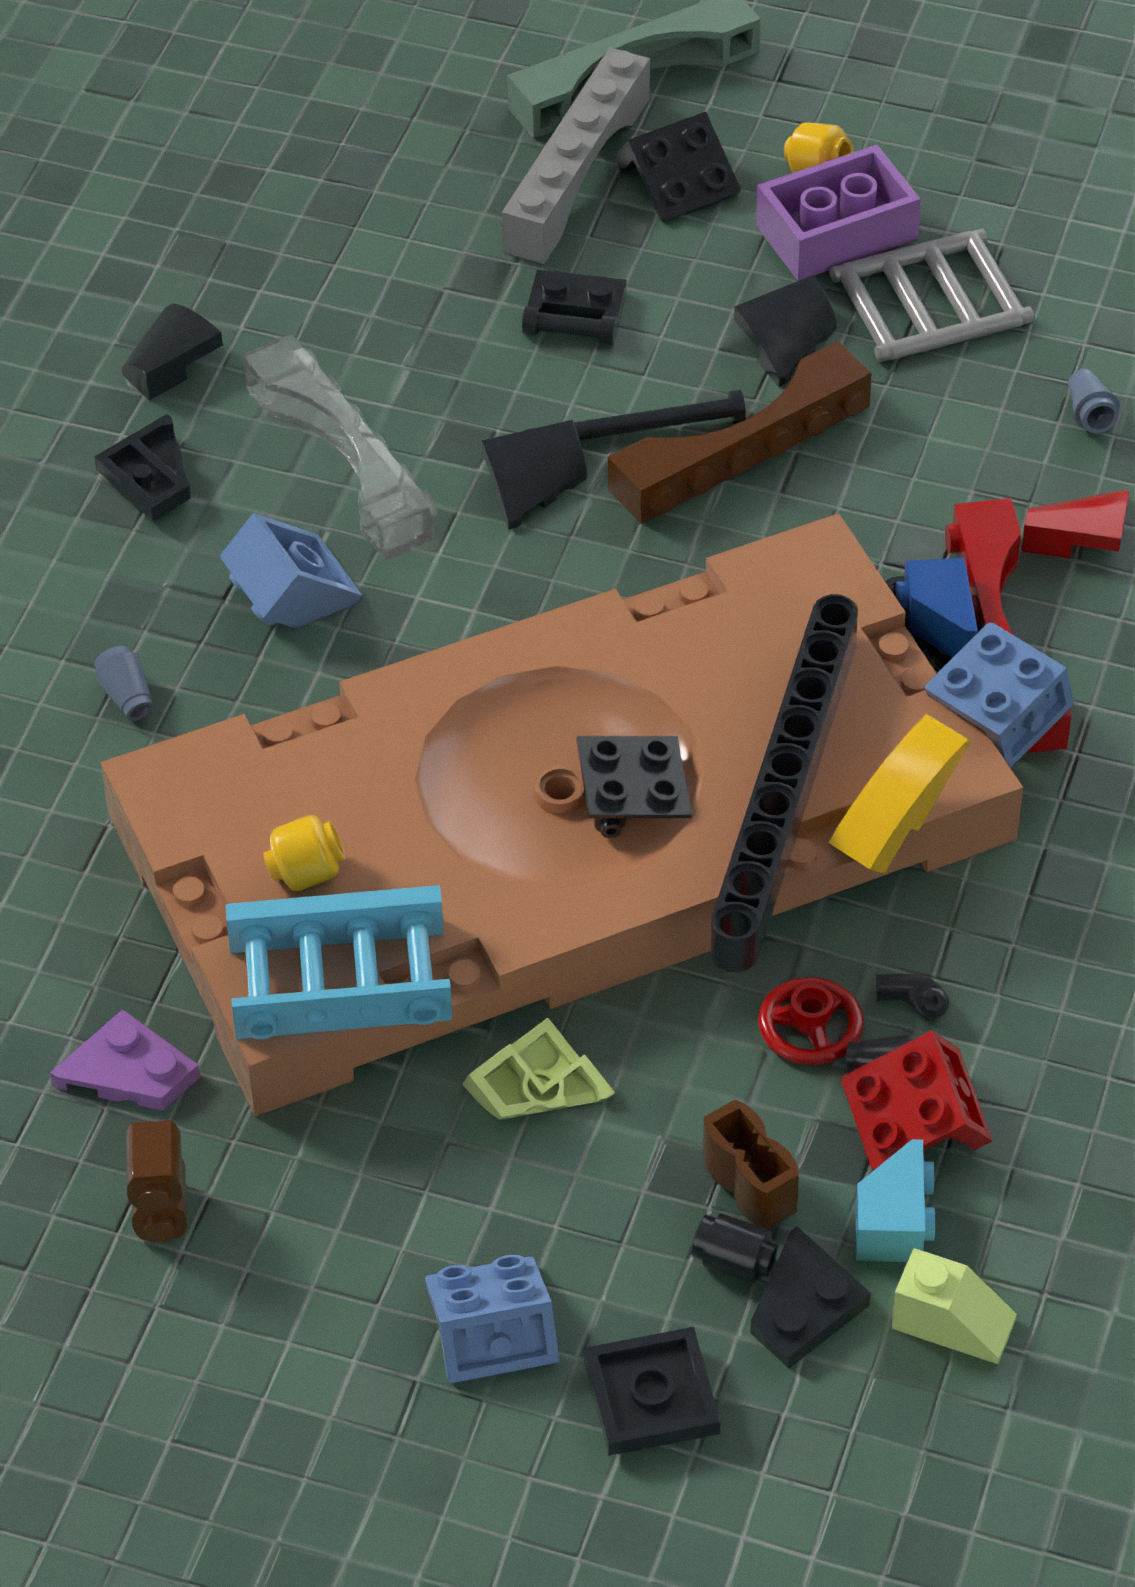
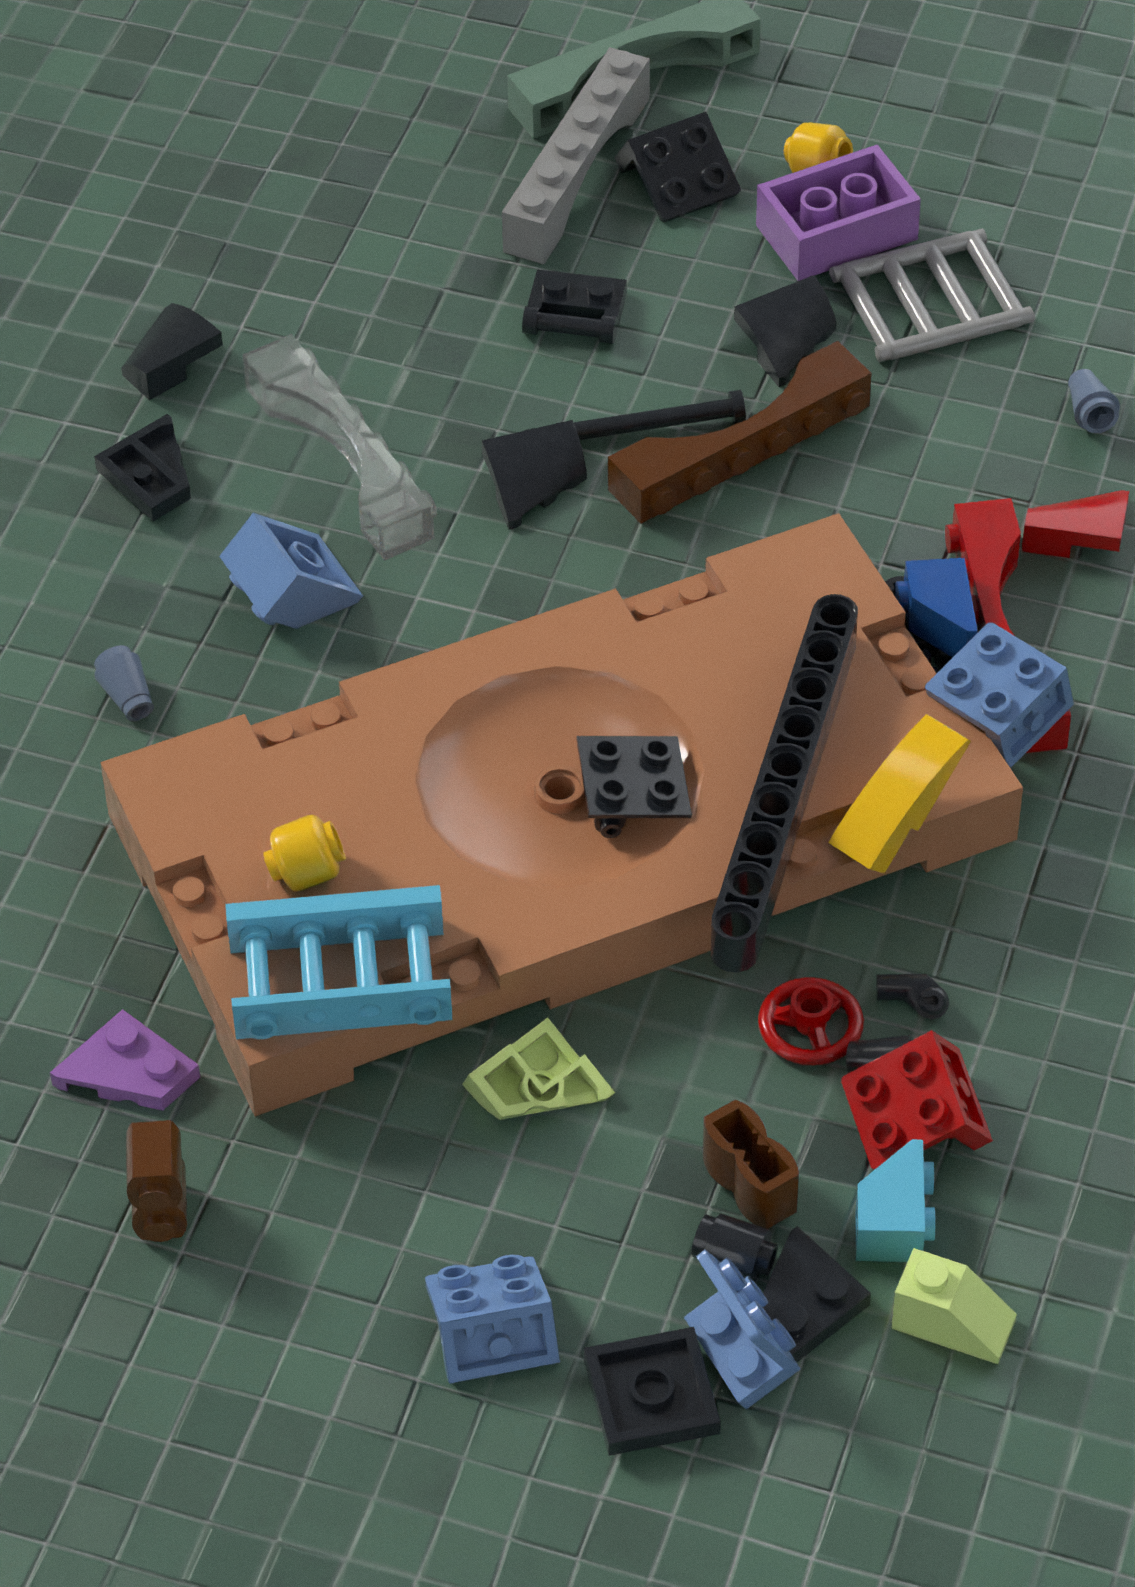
(740, 1335): none -> medium blue bracket

